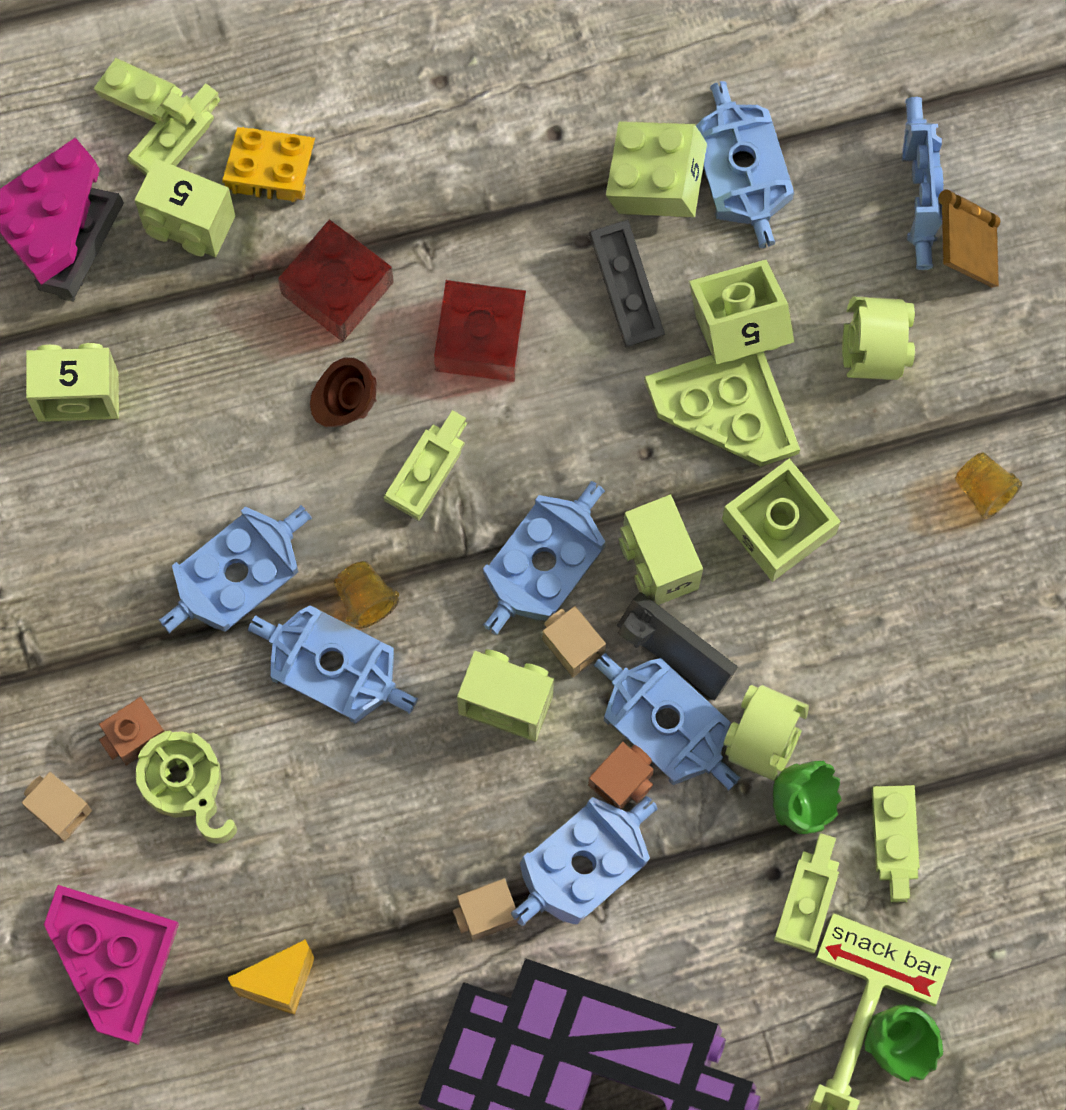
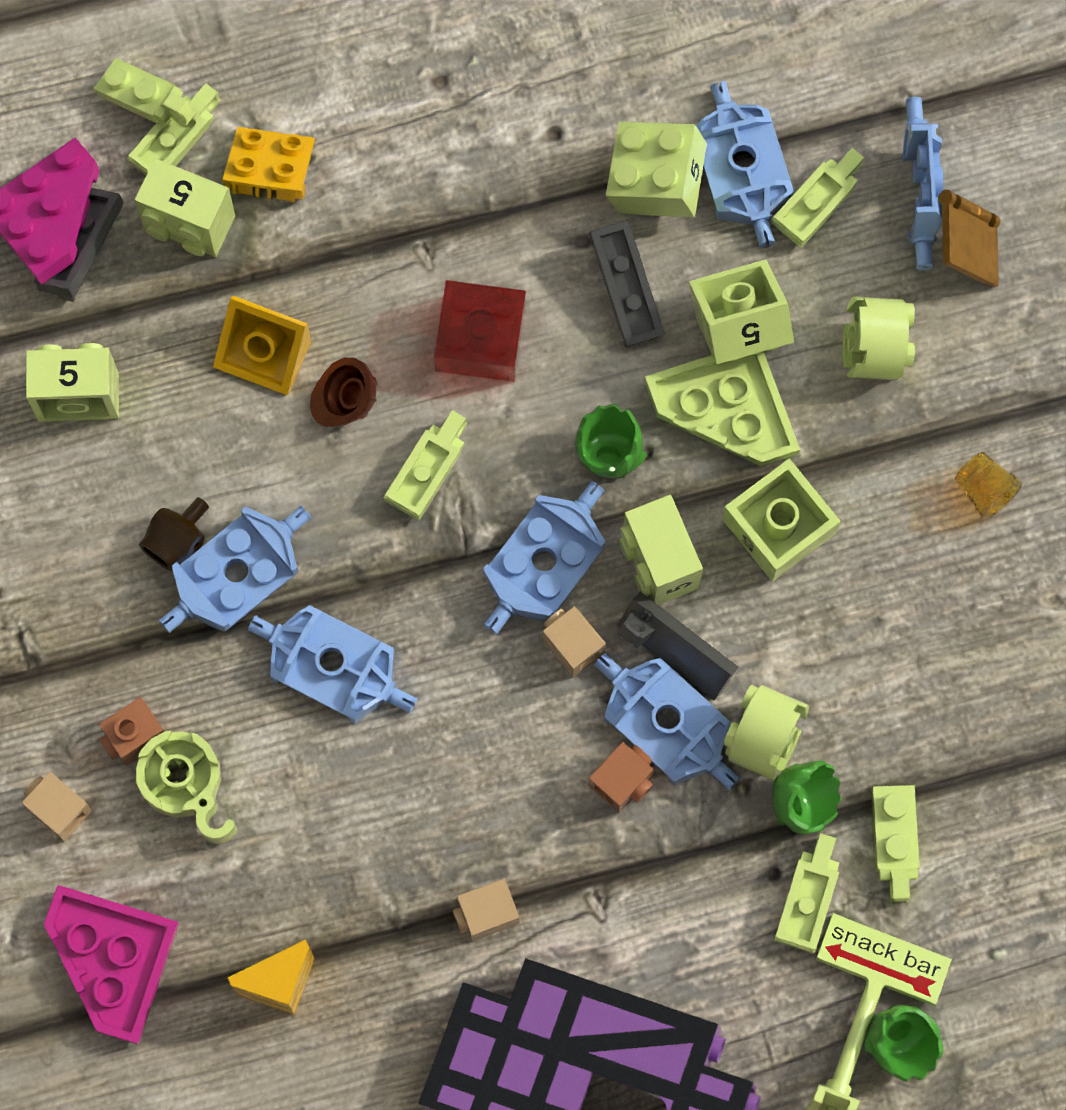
(174, 536): none -> dark brown piece
(261, 345): none -> yellow slope
(336, 280): clear red brick -> none
(365, 595): clear yellow piece -> none
(505, 694): yellowish green brick -> none
(602, 835): light blue plate -> none
(610, 442): none -> bright green hair
(818, 198): none -> yellowish green hinge

